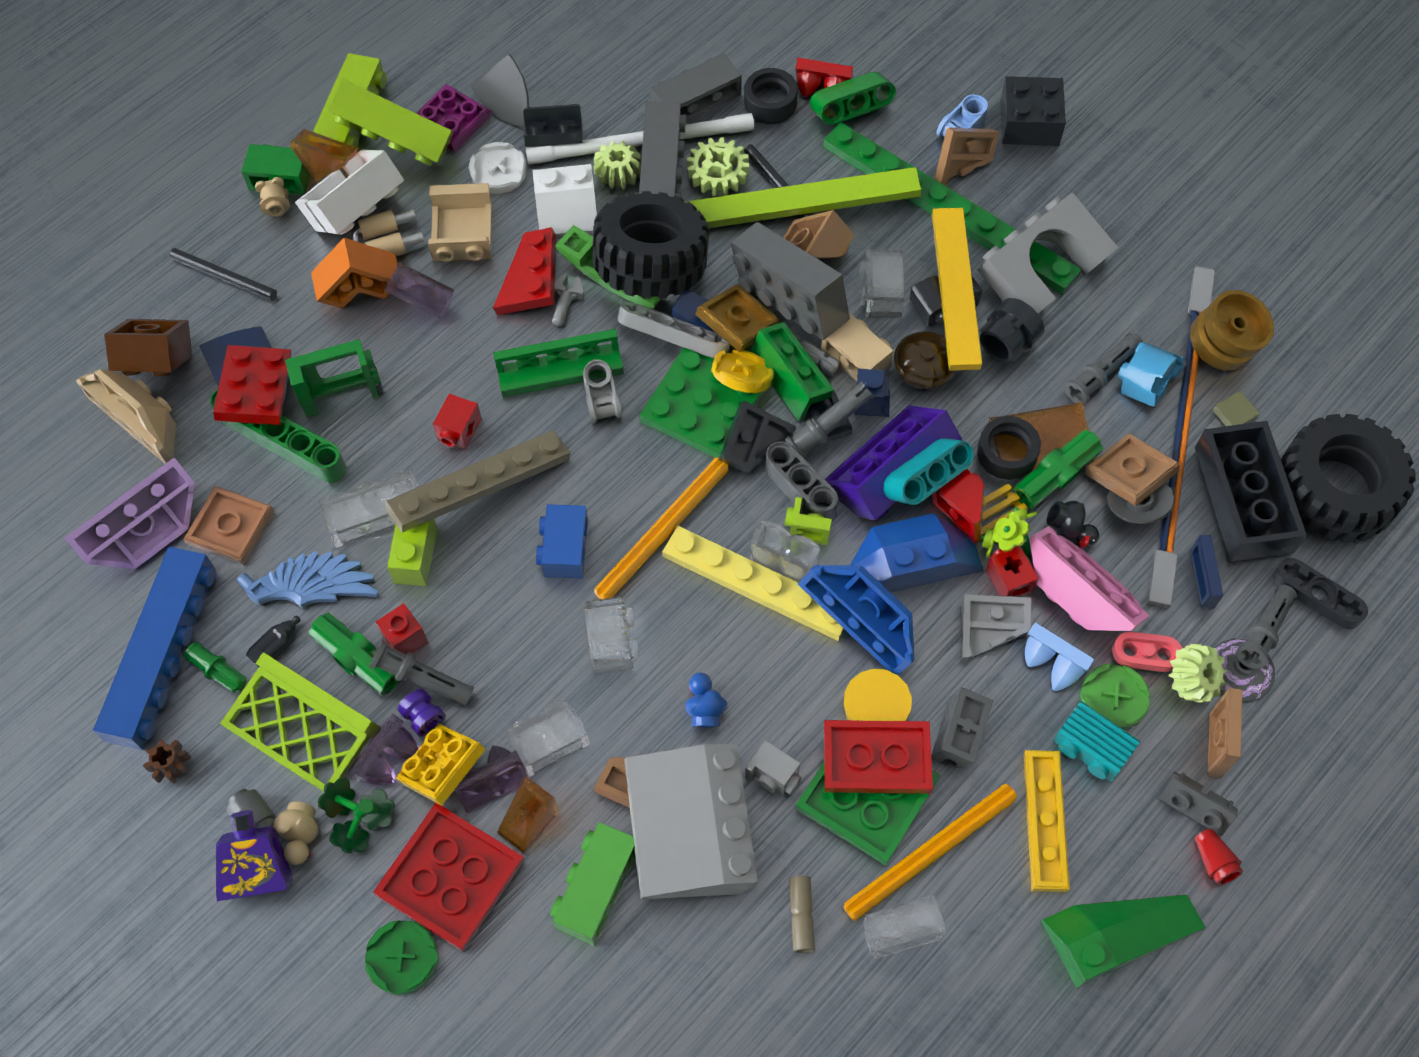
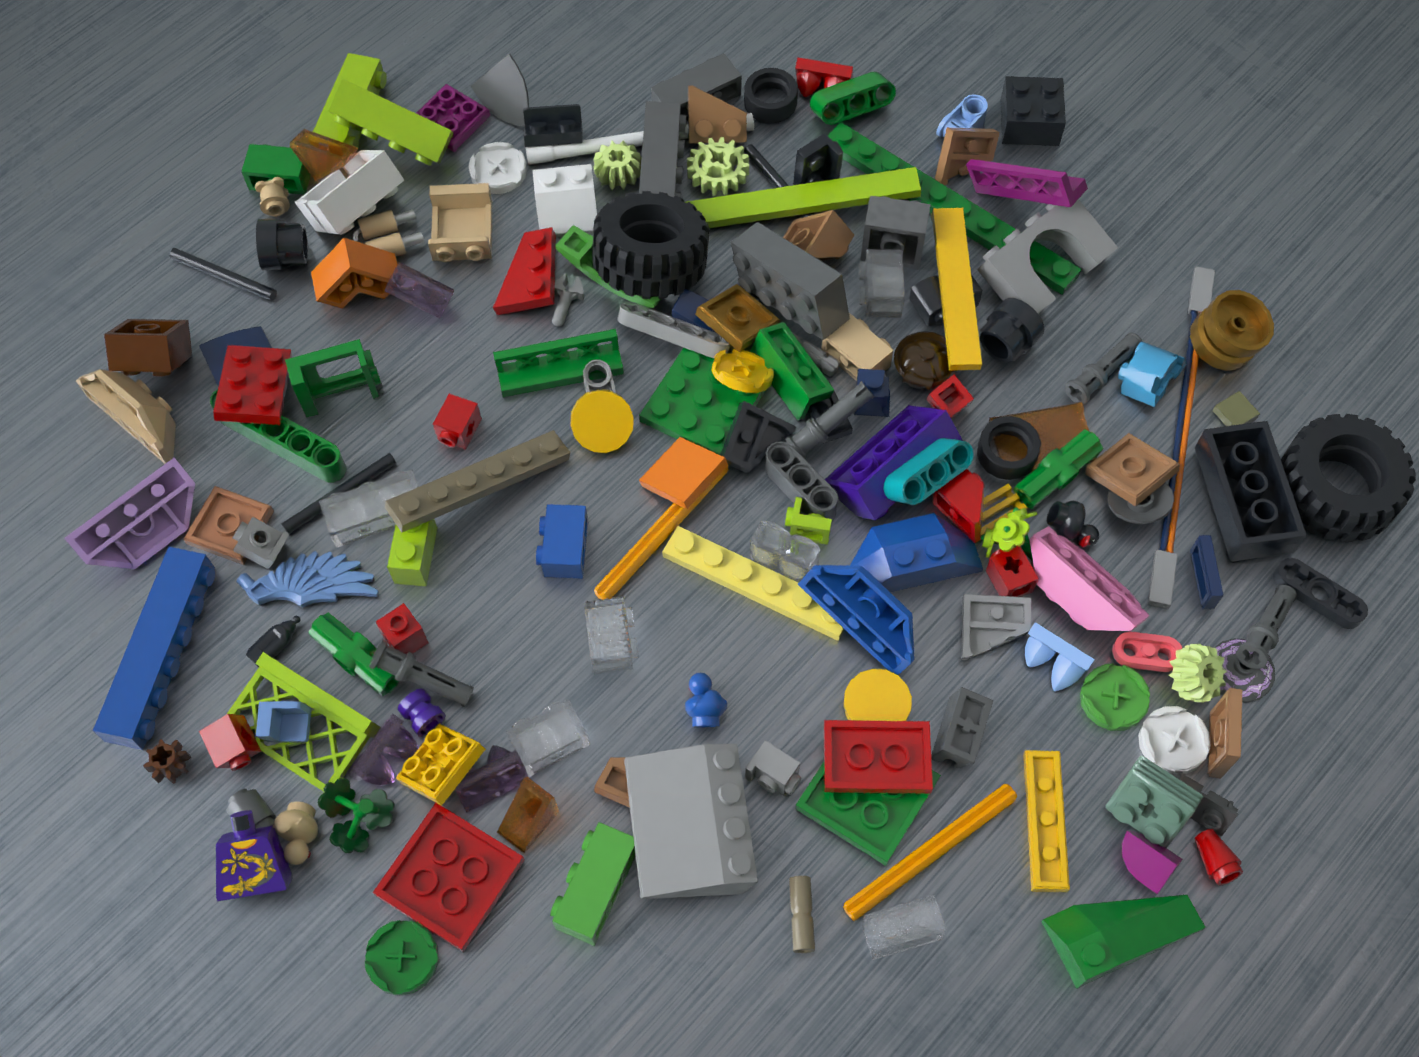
(214, 667): green axle -> none
(230, 742): none -> brick
(260, 553): none -> light grey brick
(280, 244): none -> black piece
(283, 721): none -> medium blue panel
(354, 482): none -> black bar
(601, 421): none -> yellow tile
(683, 472): none -> orange tile
(714, 119): none -> medium nougat wing
(818, 161): none -> black bracket
(896, 226): none -> flat silver brick
(950, 396): none -> red brick
(1026, 183): none -> magenta fence
(1095, 742): teal brick -> none
(1148, 861): none -> magenta brick
(1154, 802): none -> sand green brick
(1174, 739): none -> white tile

